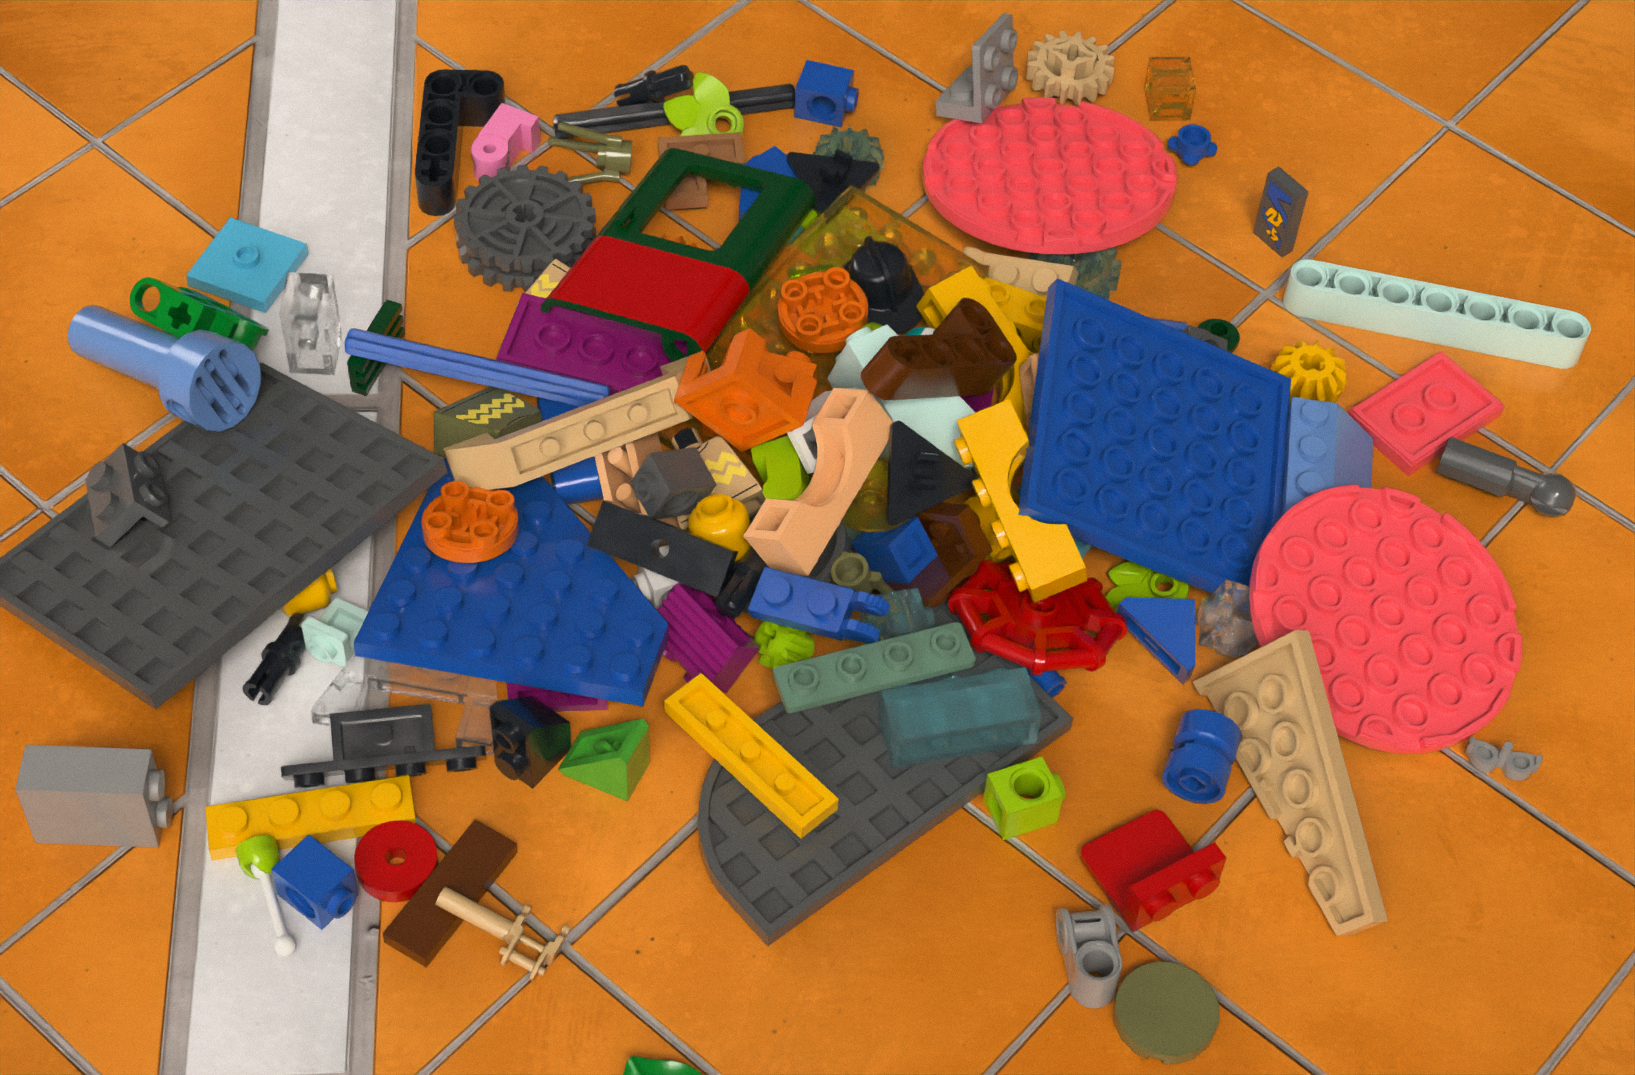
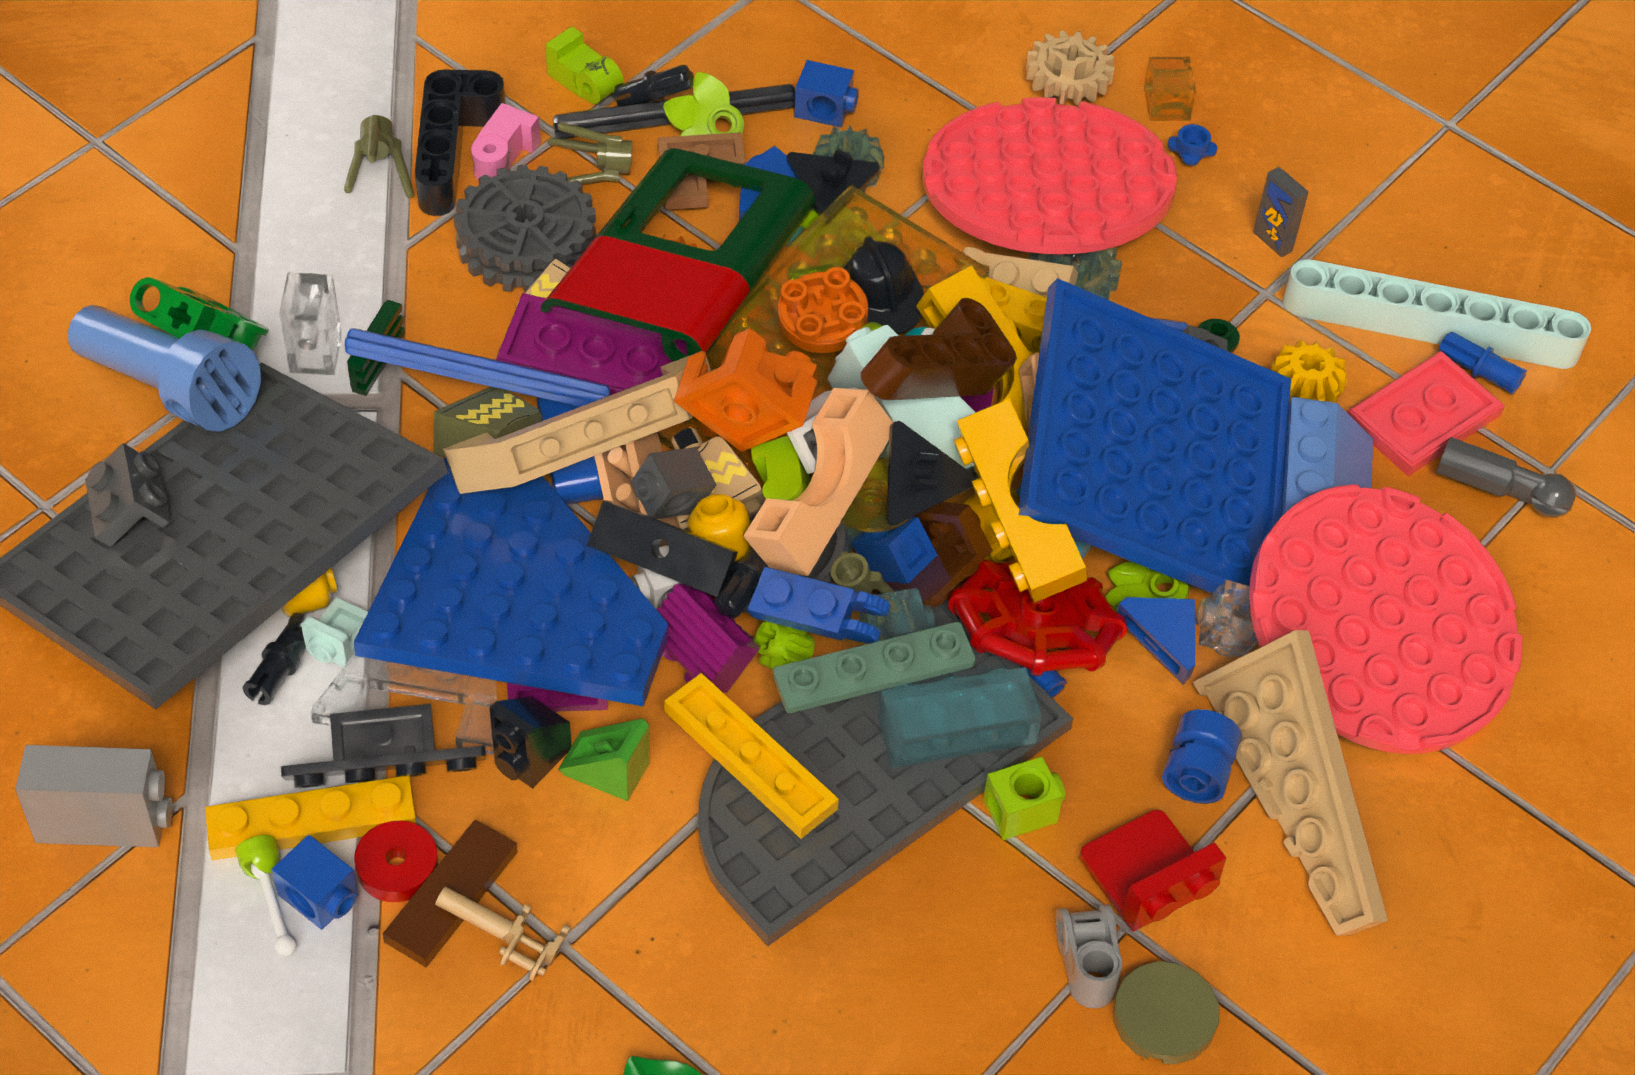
(247, 264): medium azure plate -> none
(376, 143): none -> olive plant
(470, 523): orange tile -> none
(581, 67): none -> lime leg
(989, 78): light grey bracket -> none
(1483, 362): none -> blue axle
(1515, 765): light grey piece -> none

